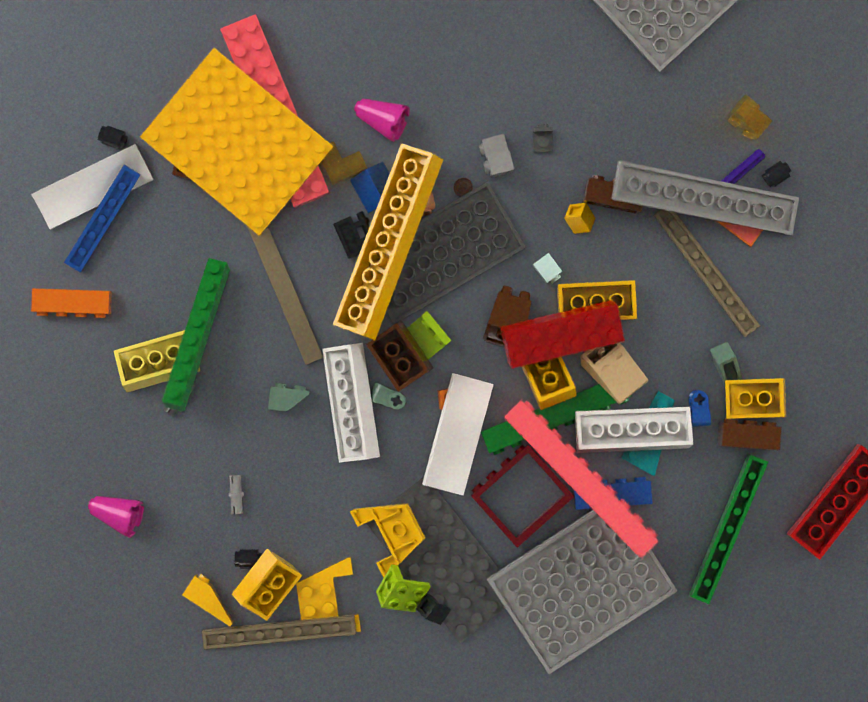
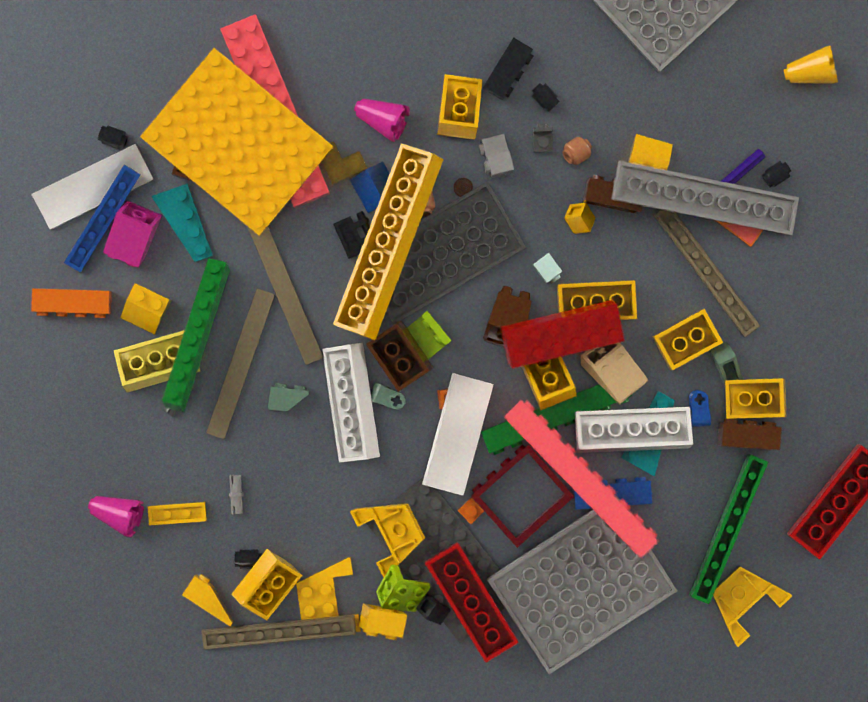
(132, 233): none -> dark pink slope
(145, 308): none -> yellow slope
(177, 513): none -> yellow plate
(184, 219): none -> teal wing
(240, 363): none -> dark tan tile
(382, 621): none -> yellow brick
(459, 107): none -> yellow slope
(470, 510): none -> orange plate
(471, 602): none -> red brick
(508, 69): none -> black brick
(545, 96): none -> black brick
(577, 150): none -> nougat head
(650, 152): none -> yellow slope
(687, 339): none -> yellow brick
(738, 594): none -> yellow wing
(748, 117): clear yellow brick -> none
(813, 68): none -> yellow cone

